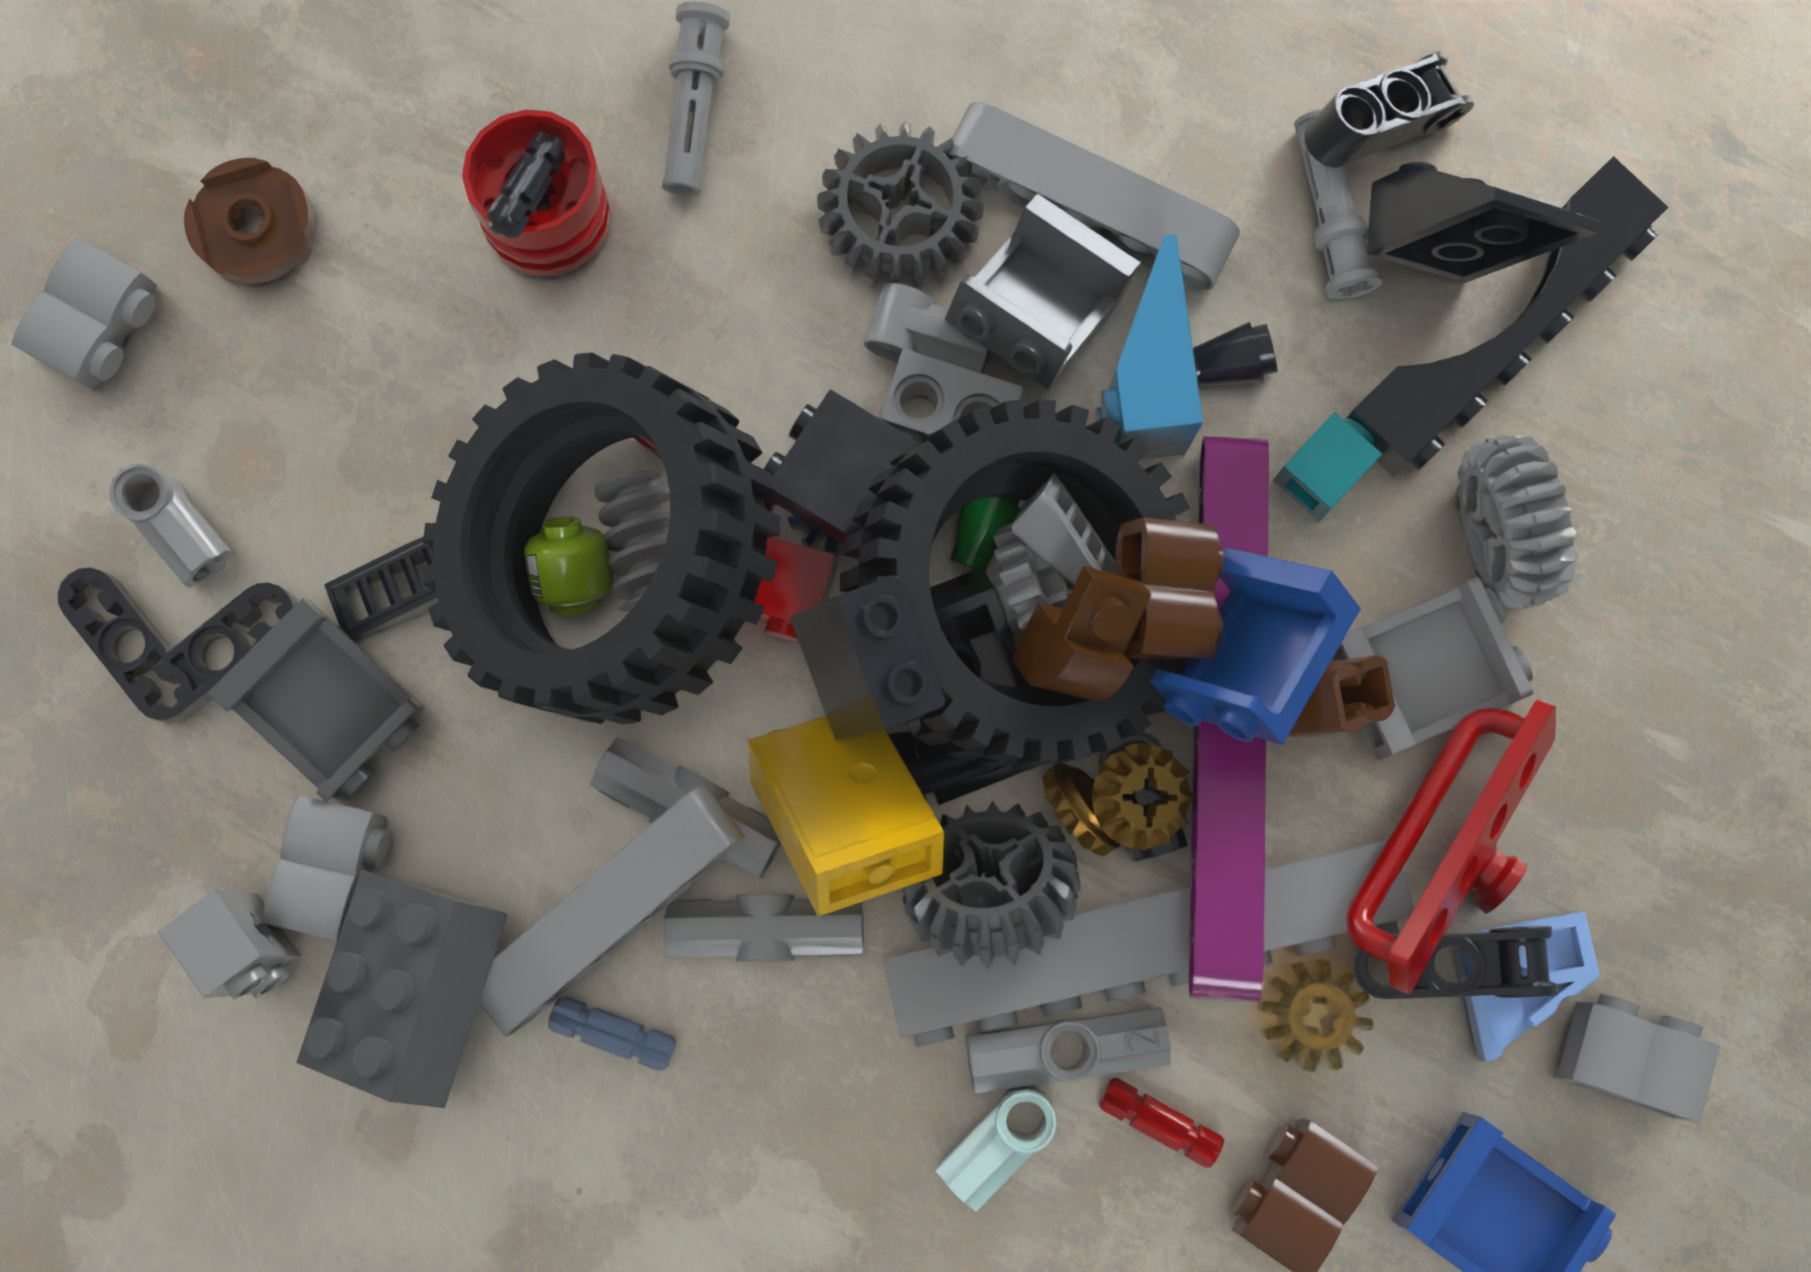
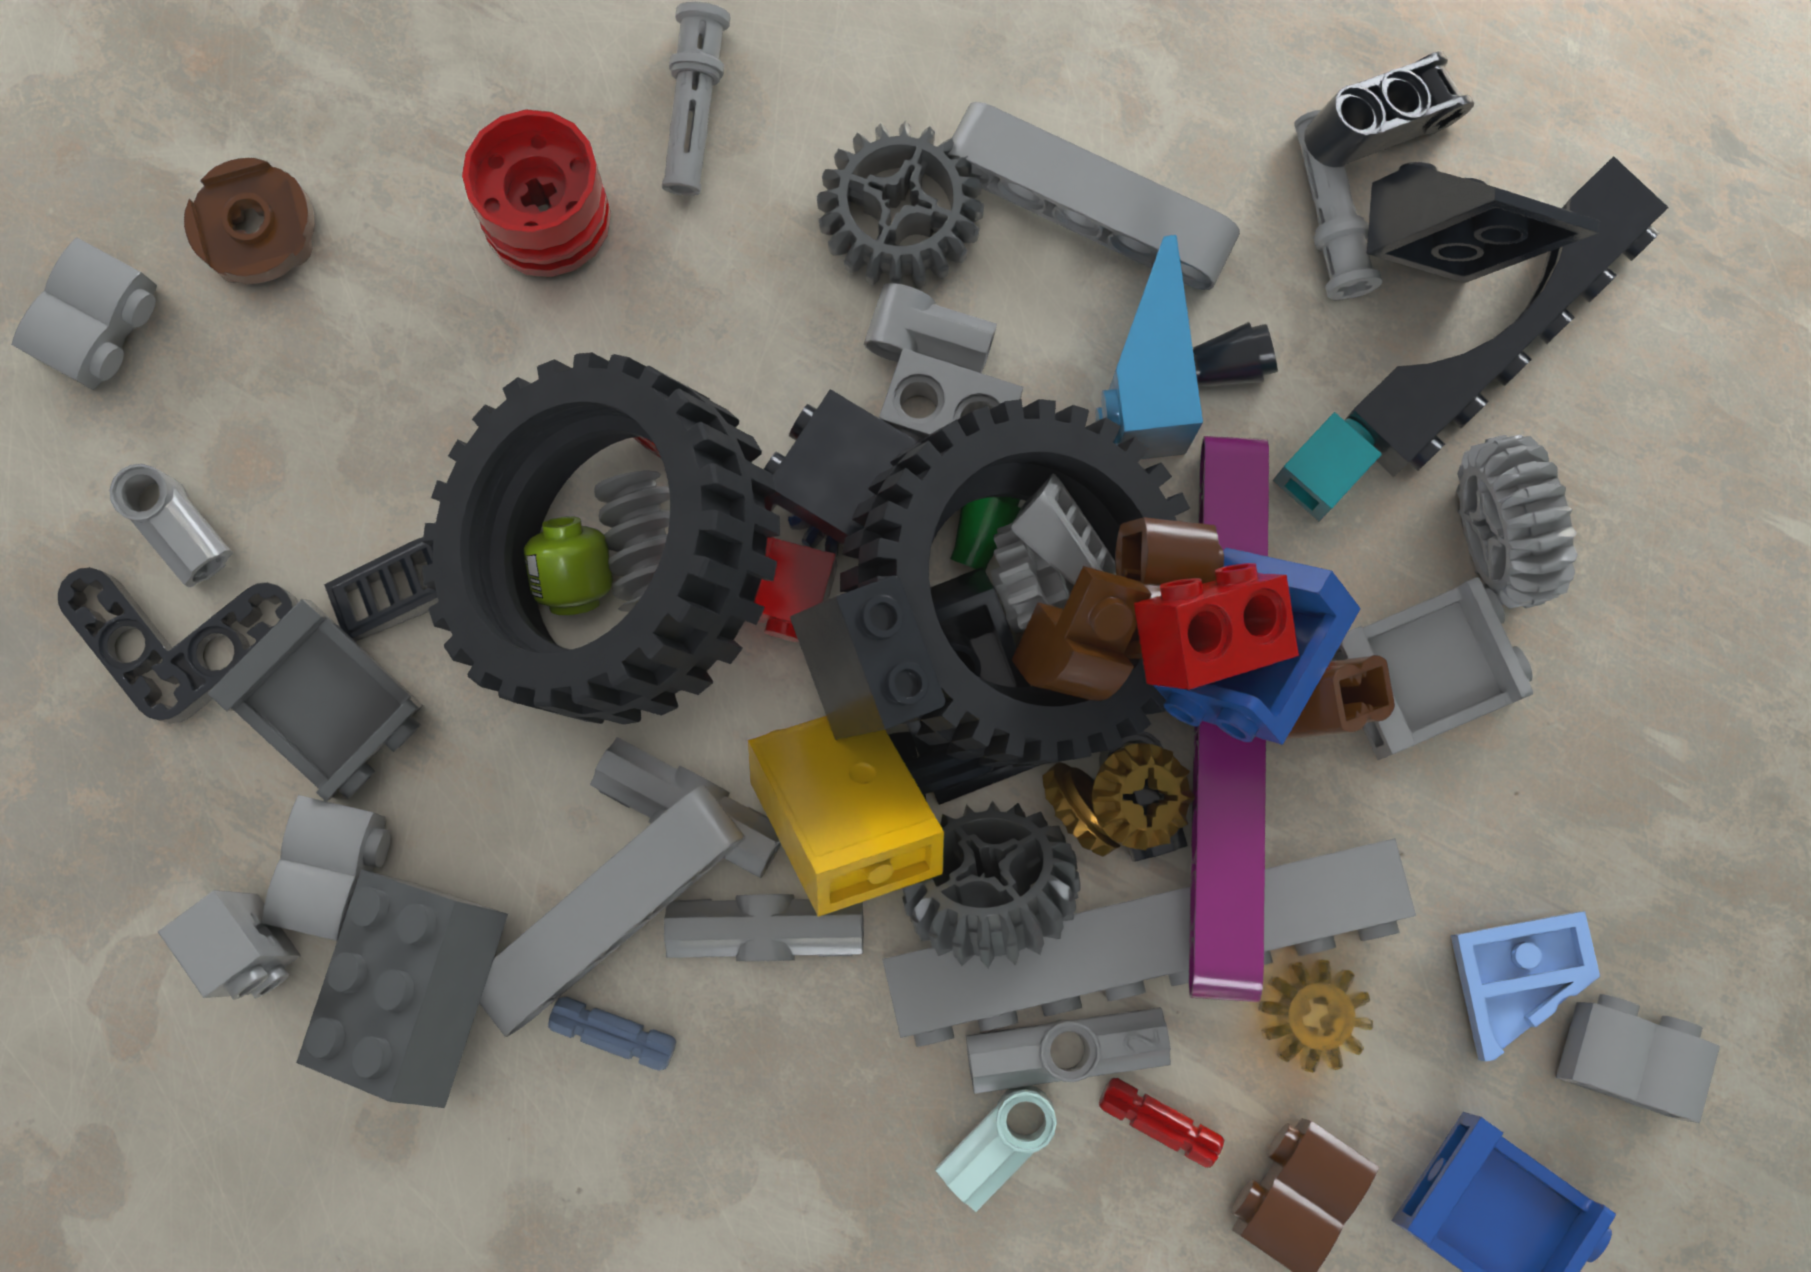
(526, 185): black axle -> none
(1042, 292): dark grey panel -> none
(1216, 627): none -> red brick
(1449, 886): red piece -> none
(1494, 972): black piece -> none
(1497, 880): red wheel -> none

